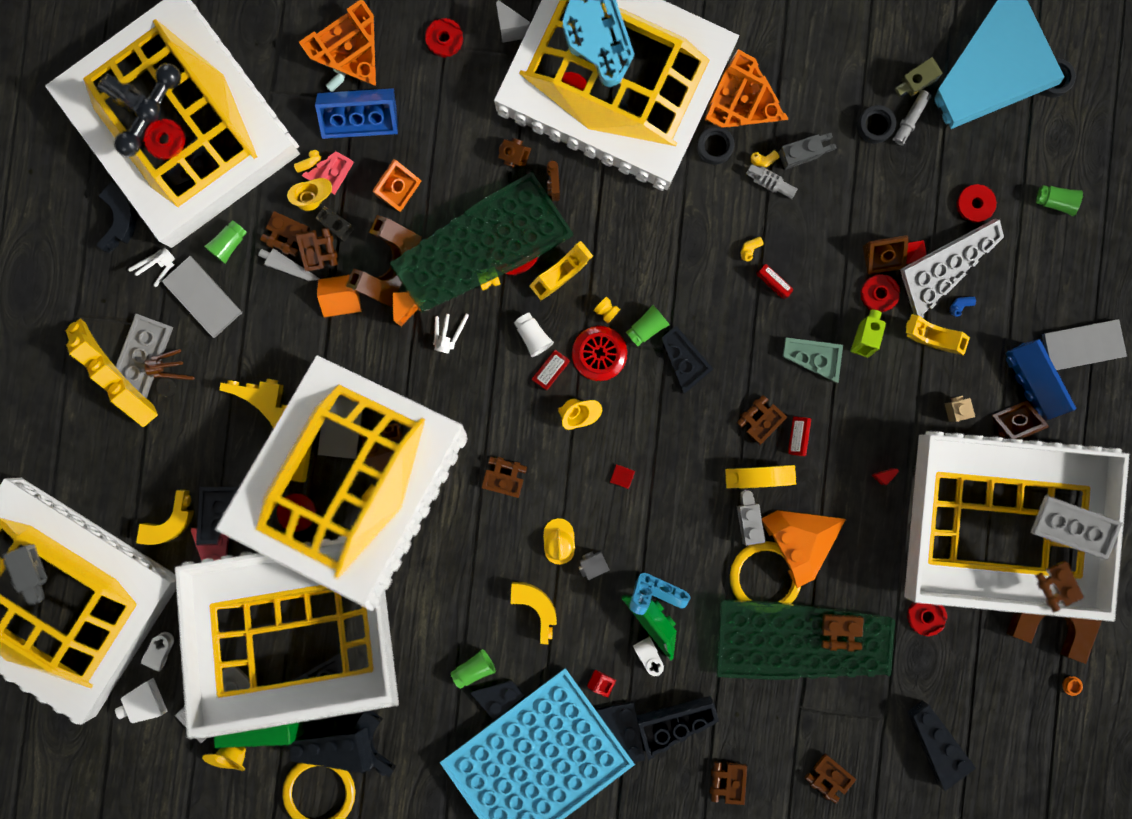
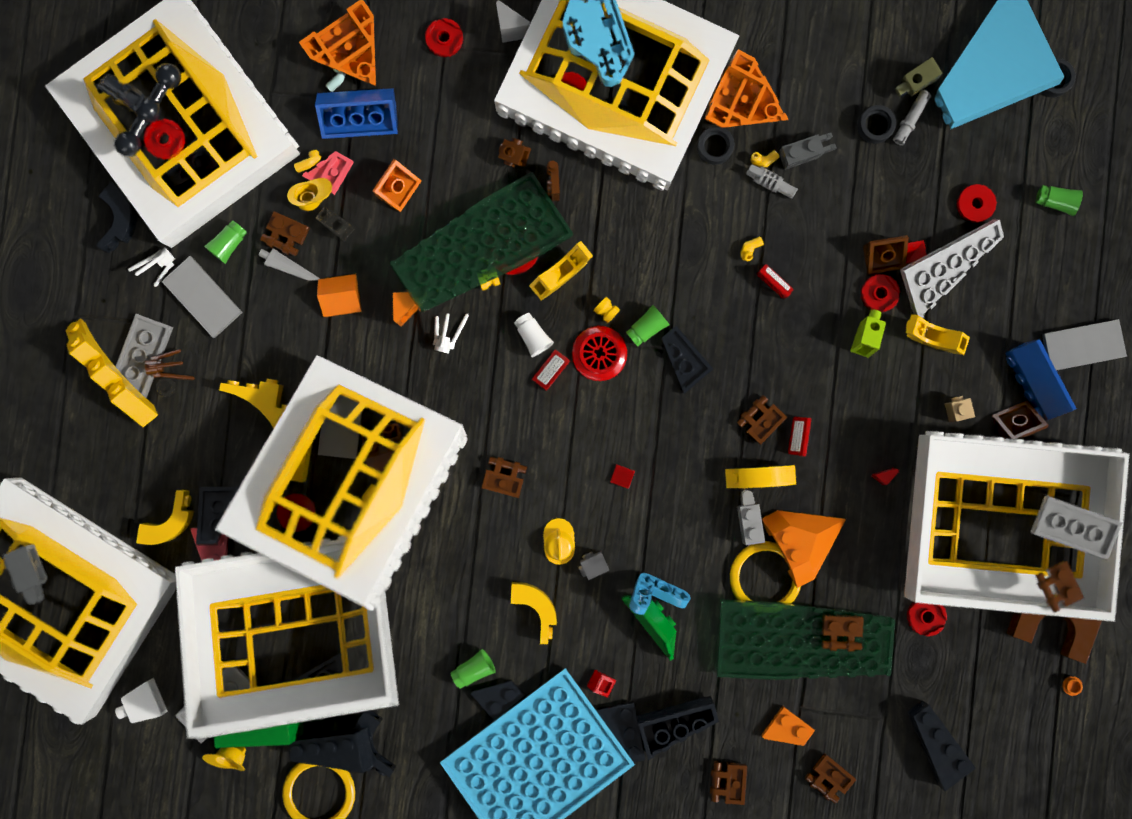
(157, 653): white piece -> none
(310, 249): reddish brown plate -> none
(383, 287): reddish brown arch -> none
(579, 413): yellow piece -> none
(647, 654): white piece -> none
(788, 728): none -> orange wing
(815, 356): sand green wing -> none
(959, 304): blue arm -> none

